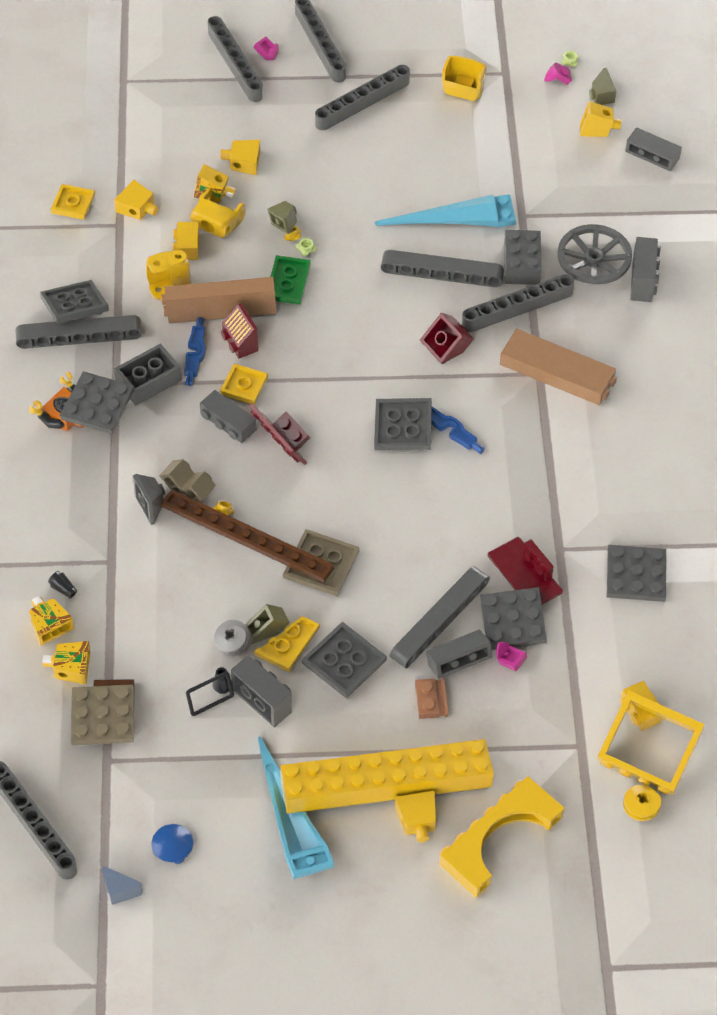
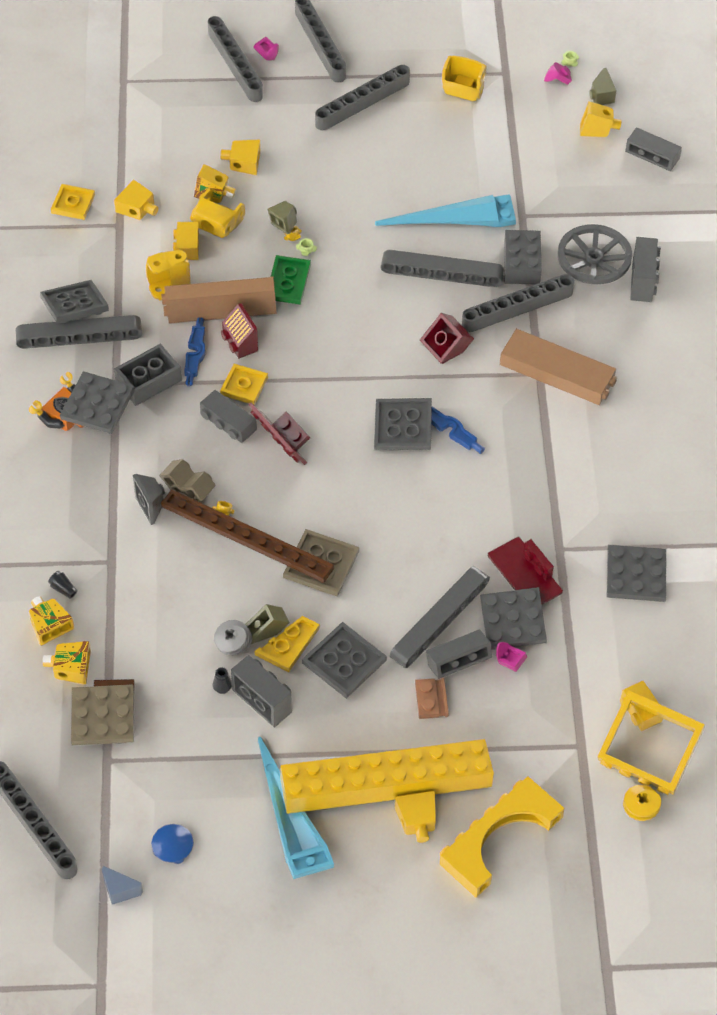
(226, 673): black piece -> none

